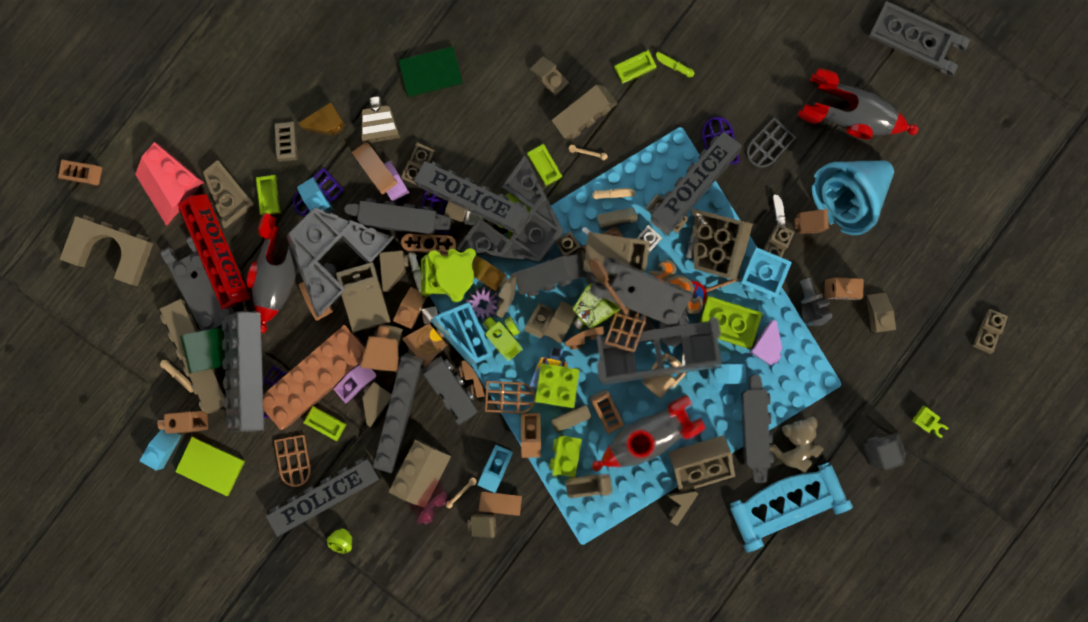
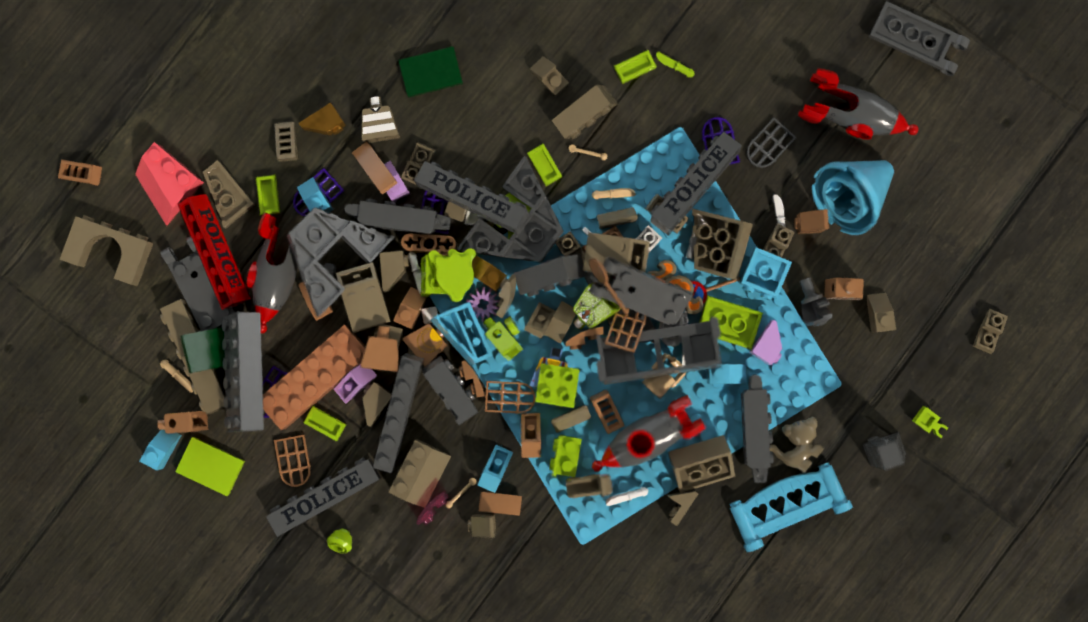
(643, 491): none -> white piece

